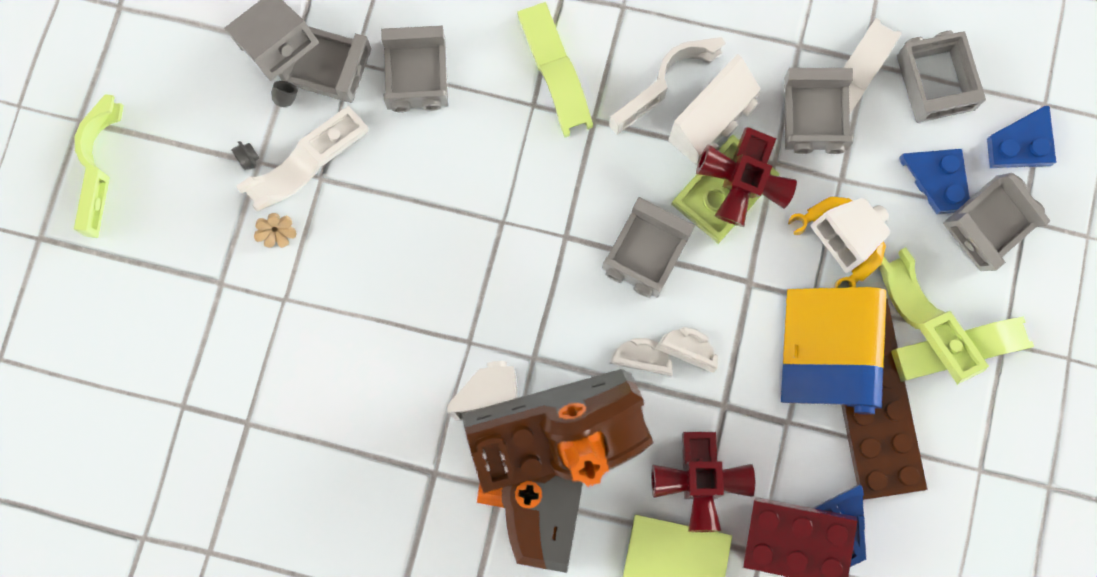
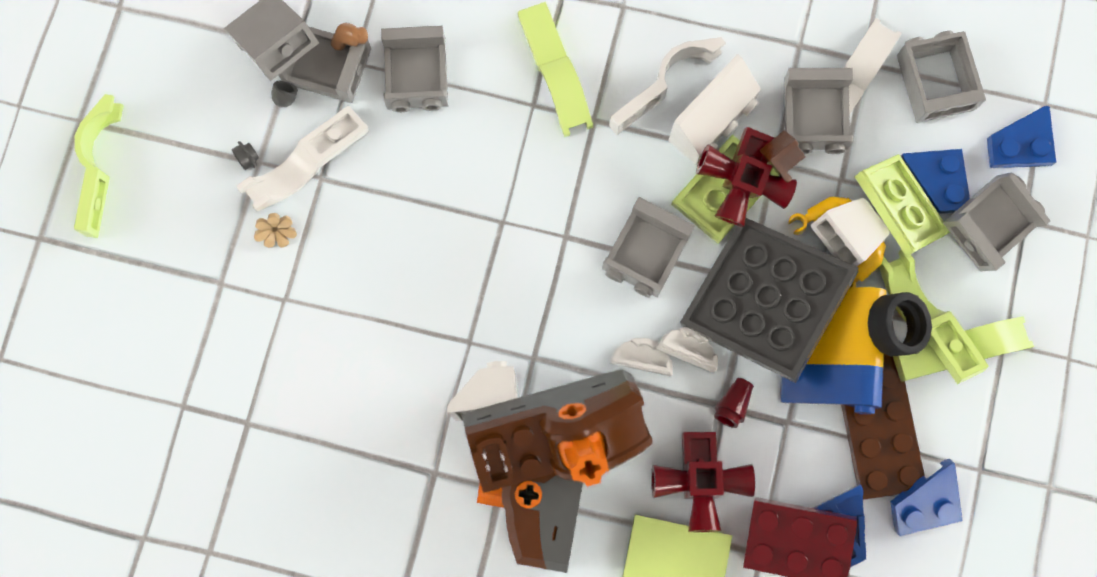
(348, 34): none -> medium nougat arm
(734, 404): none -> dark red cone
(769, 298): none -> dark grey plate
(783, 154): none -> reddish brown panel
(902, 204): none -> yellowish green tile
(917, 319): none -> black tyre
(928, 502): none -> wing

